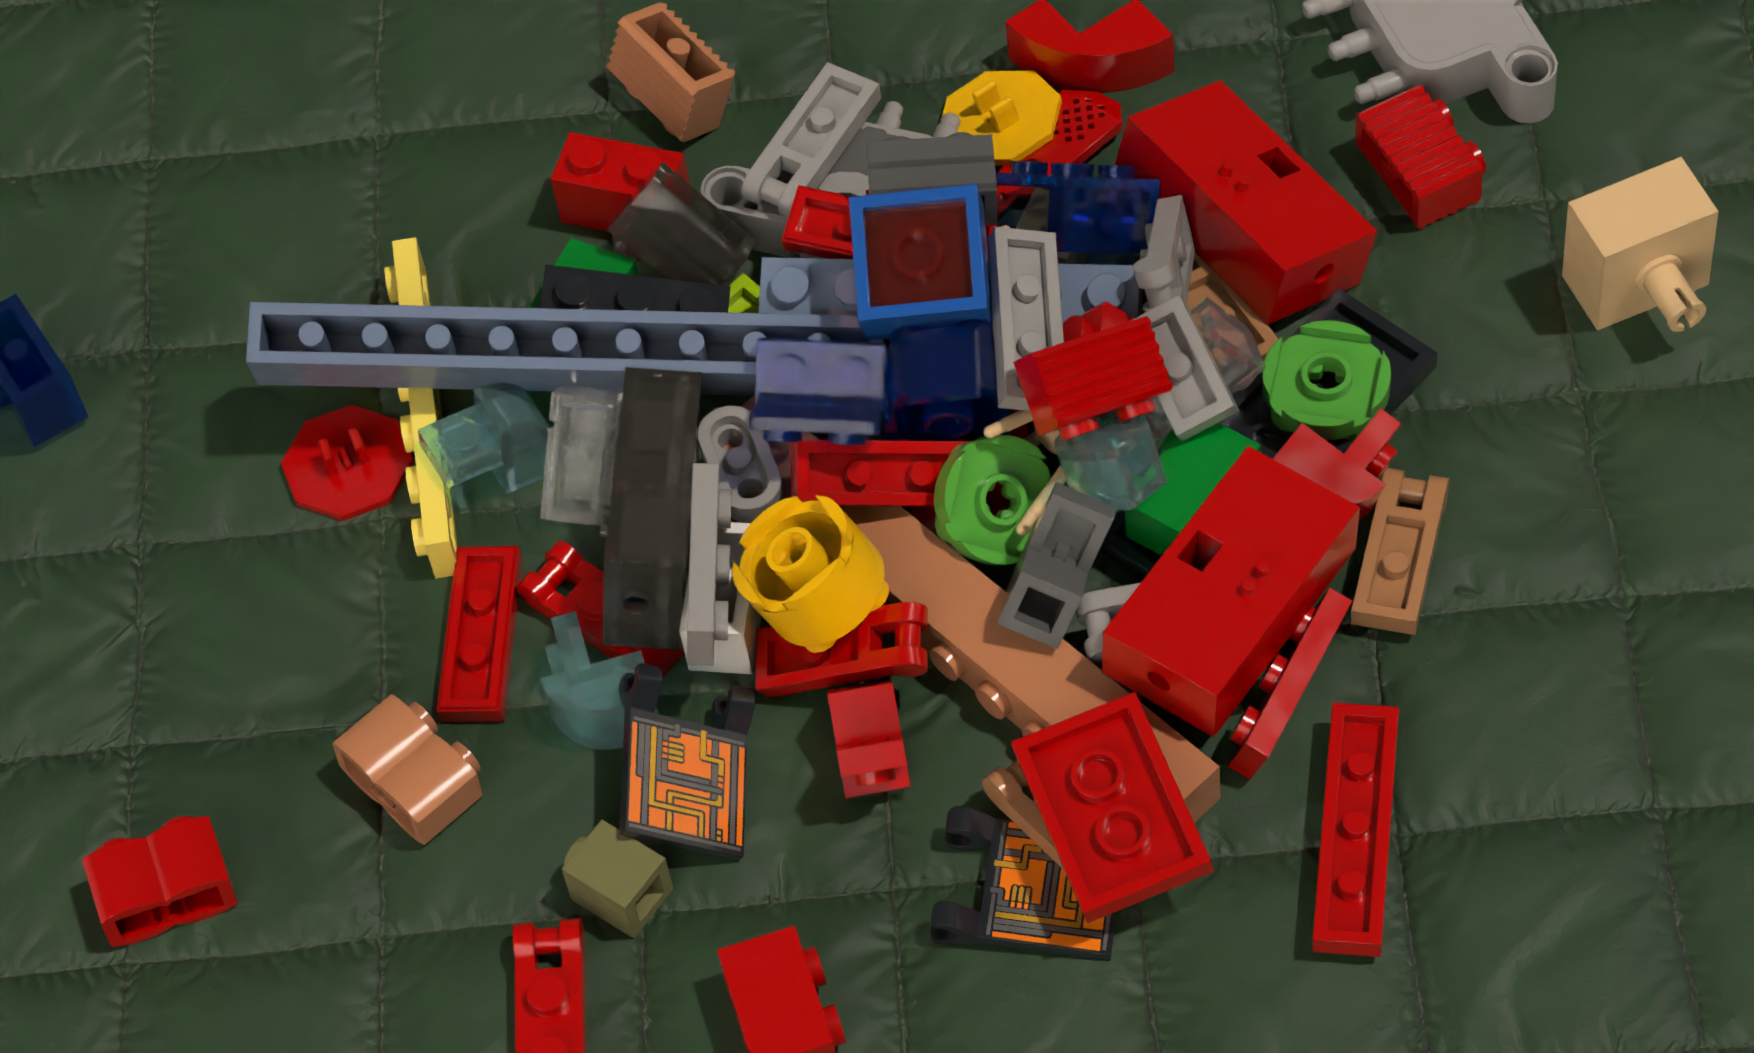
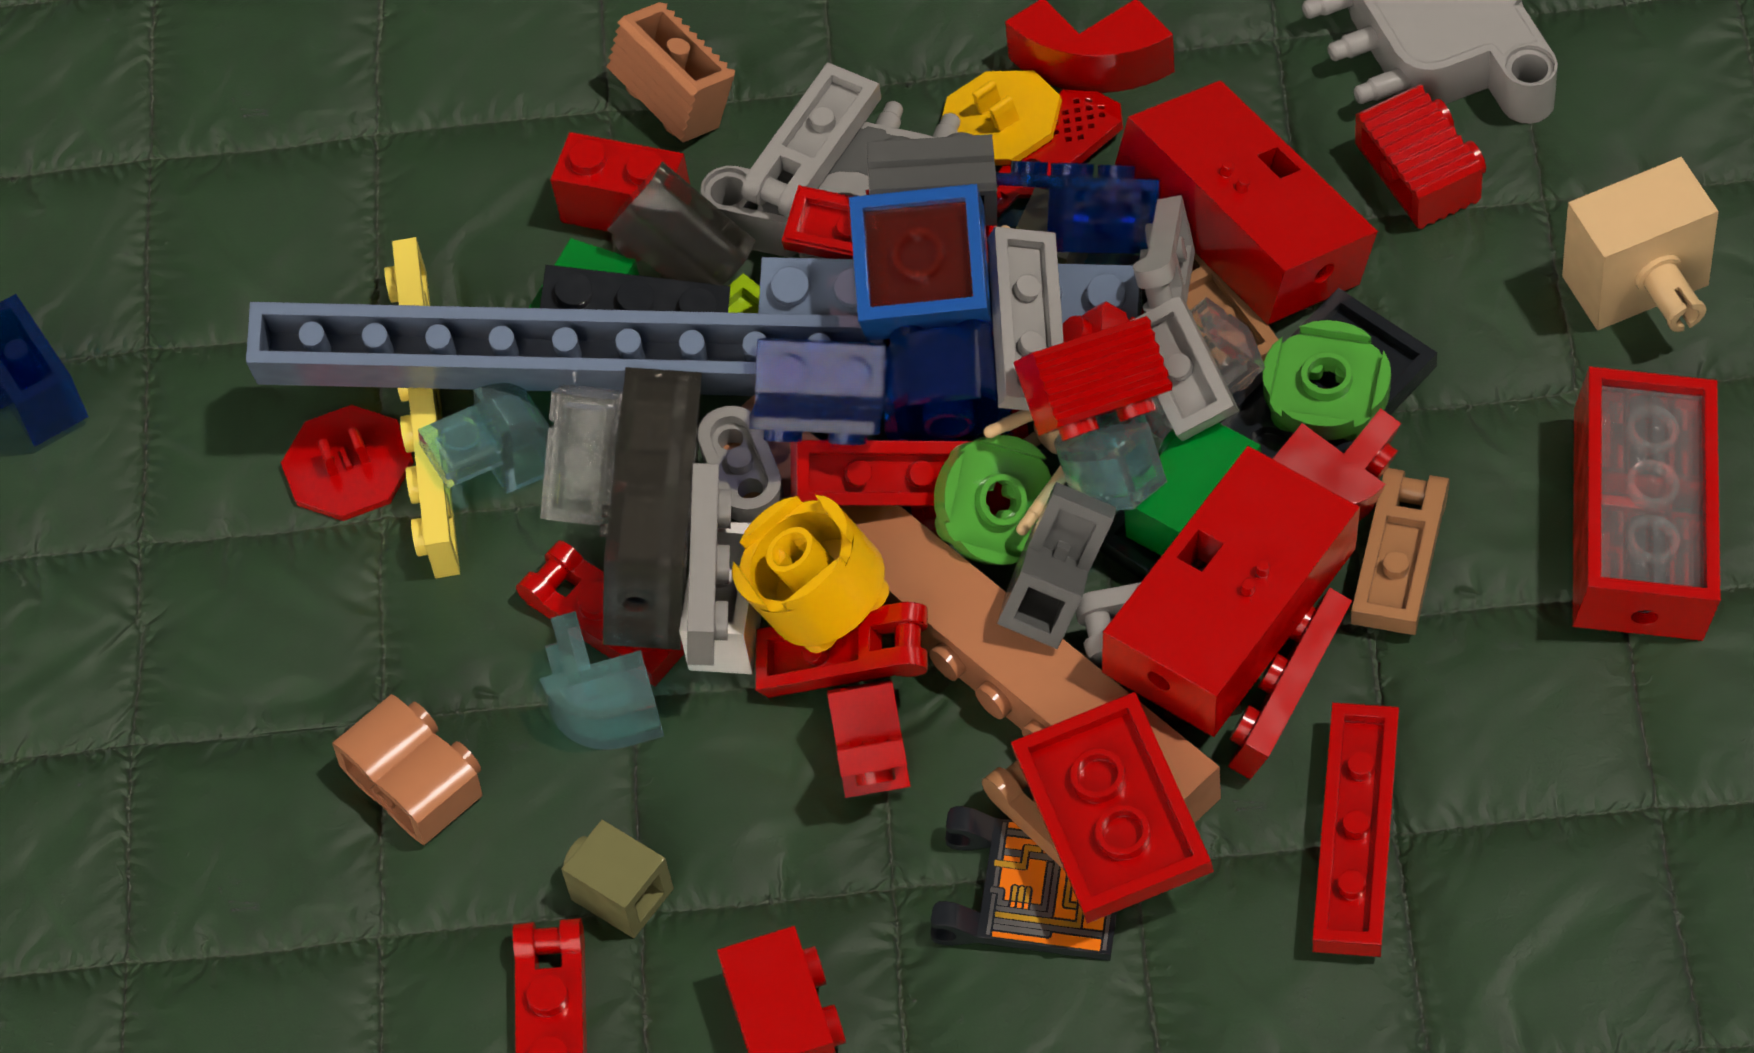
(159, 880): red brick -> none
(480, 634): red tile -> none
(680, 776): flag -> none
(1646, 504): none -> brick

